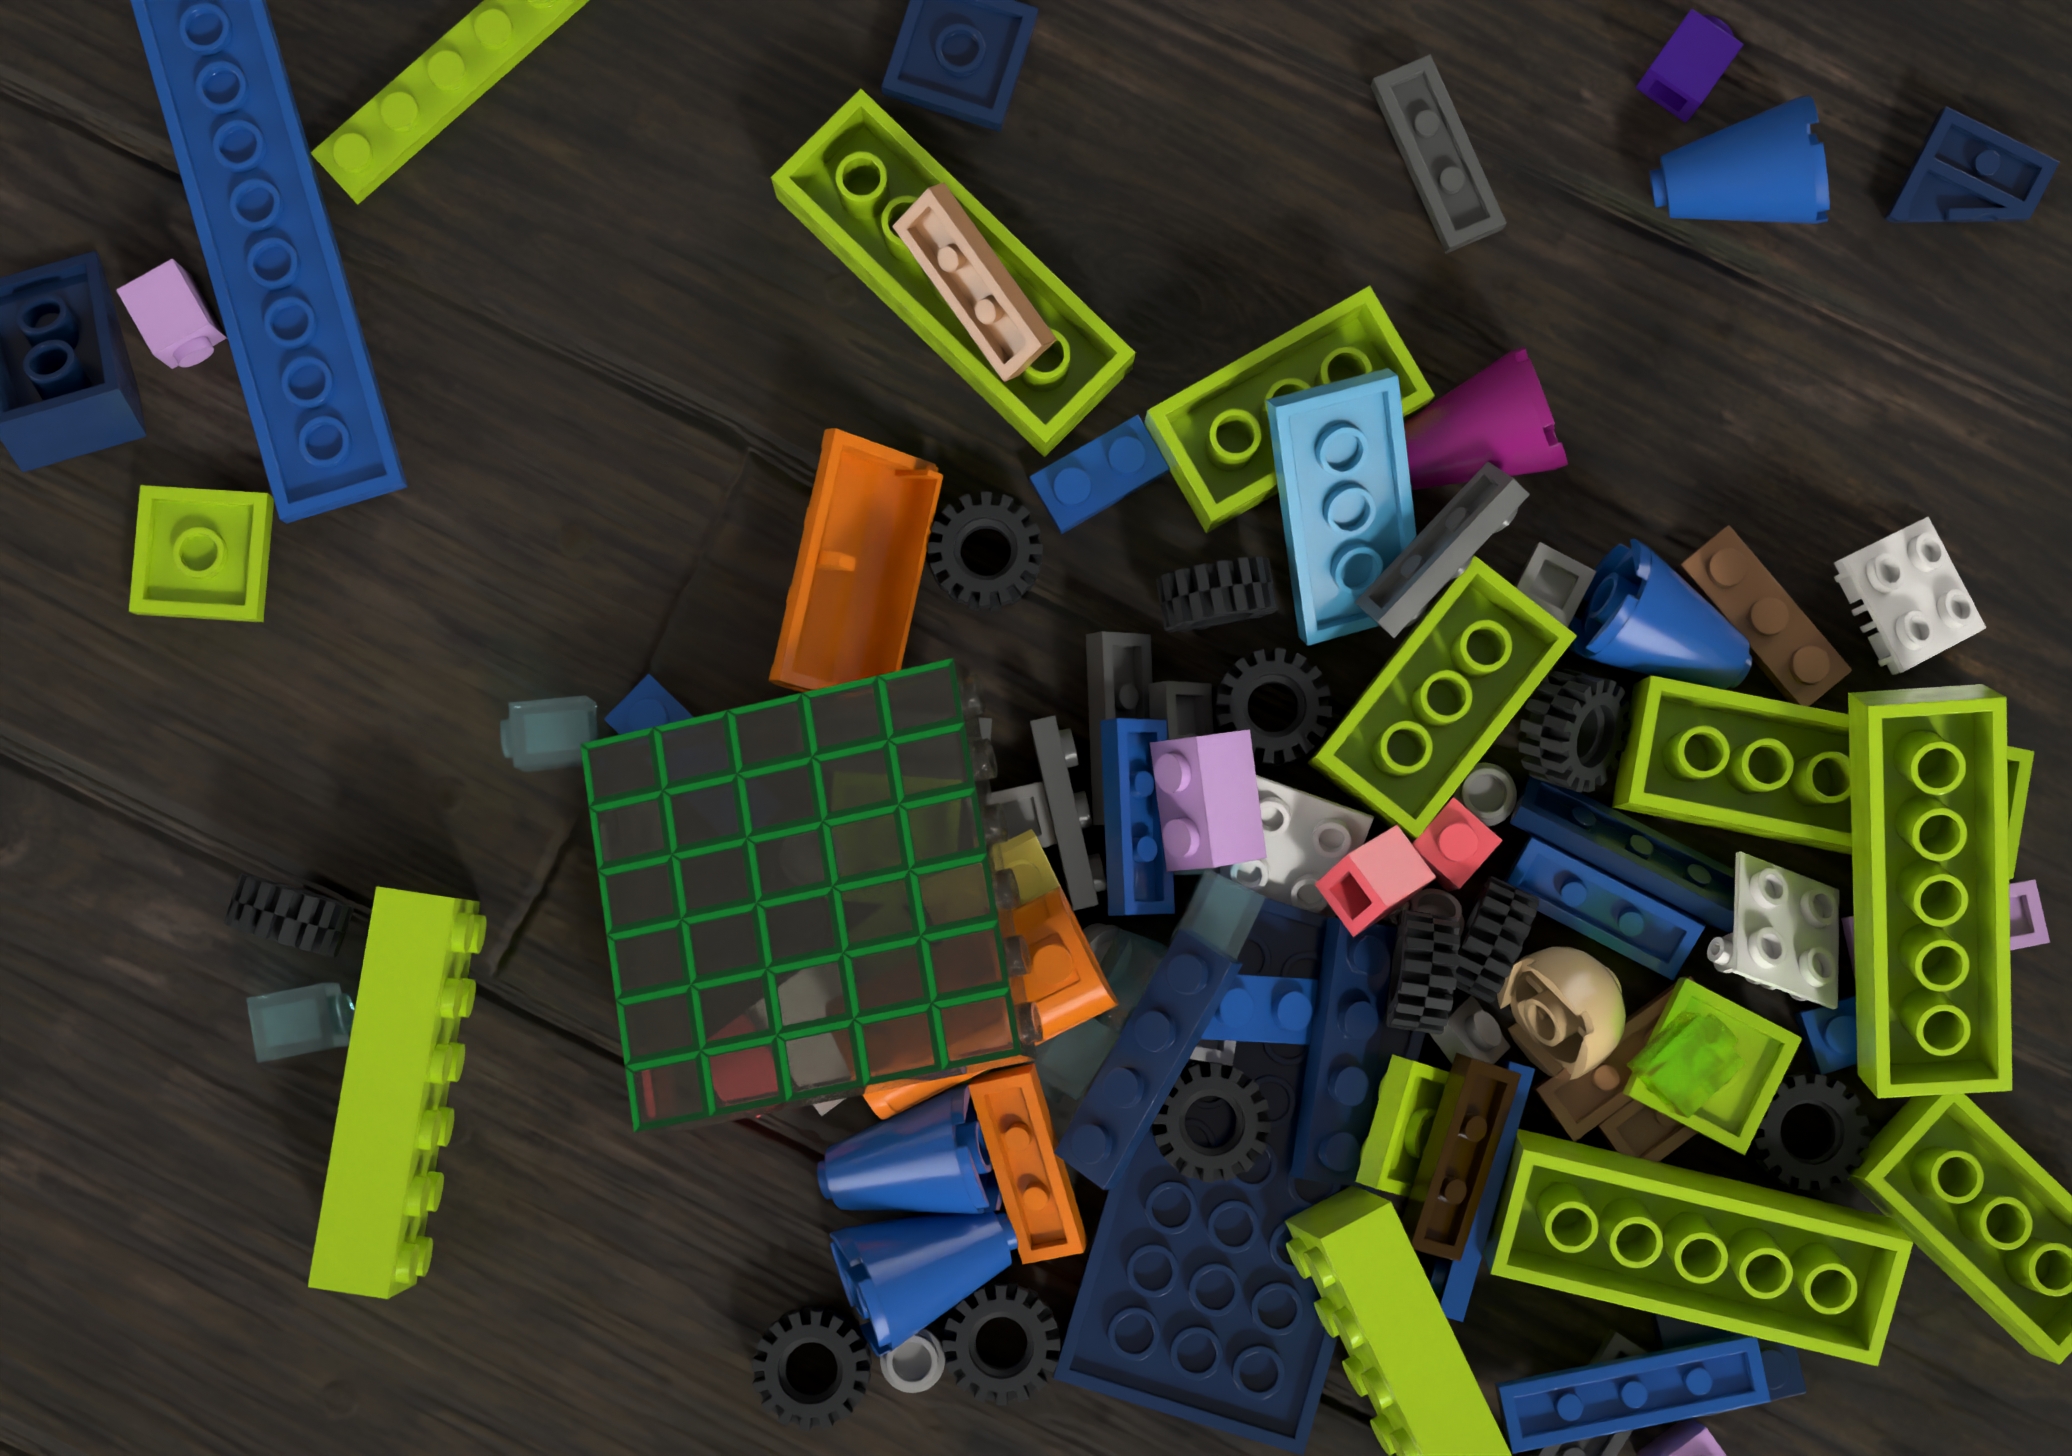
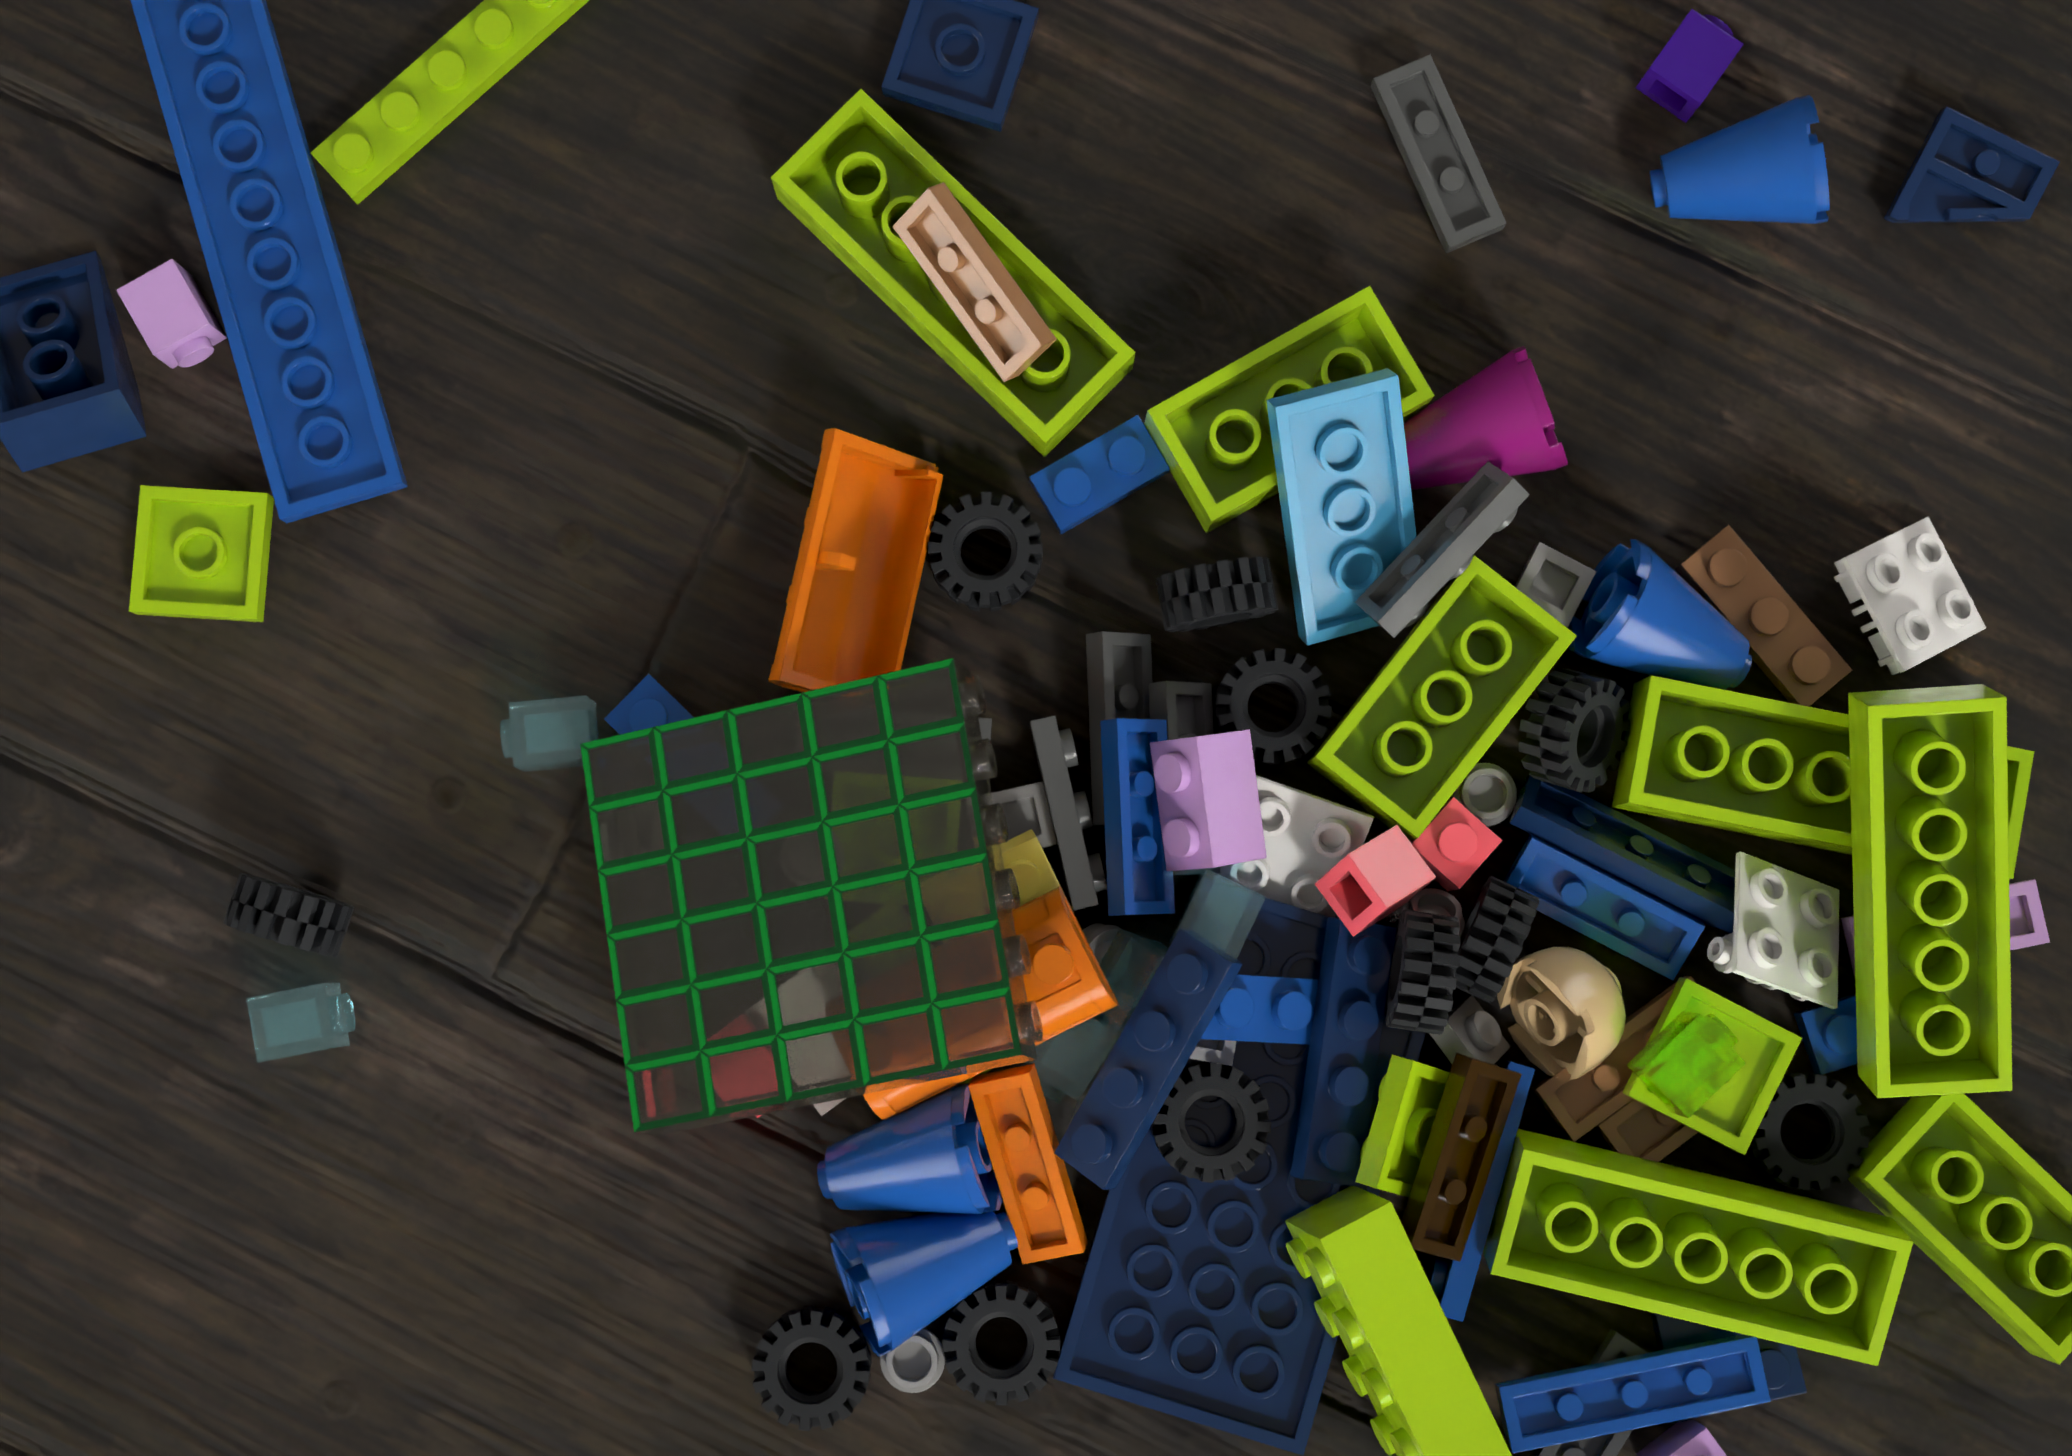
(397, 1093): lime brick -> none

